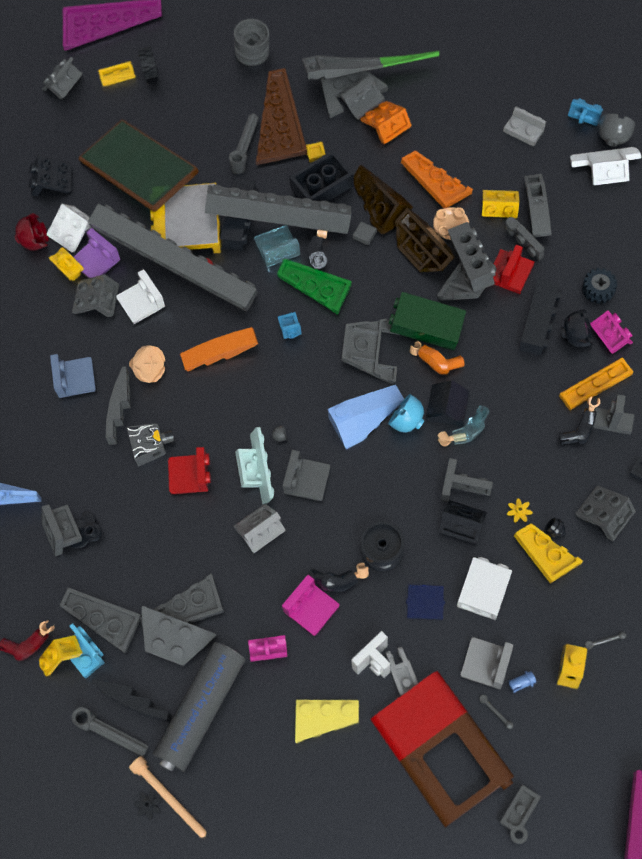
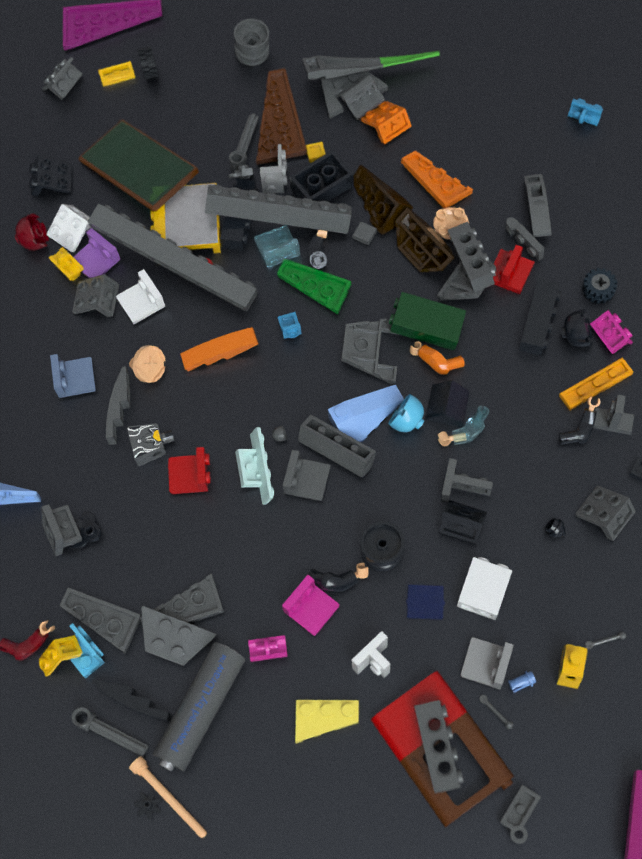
(242, 173): none -> dark grey hinge
(260, 527): light grey bracket -> none
(275, 177): none -> light grey bracket
(336, 445): none -> dark grey brick
(402, 673): light grey hinge -> none
(426, 713): none -> dark grey brick
(500, 203): yellow bracket -> none
(516, 510): yellow plant -> none
(525, 126): light grey bracket -> none
(546, 554): yellow wing -> none
(607, 165): white plate -> none
(616, 130): dark grey cylinder -> none

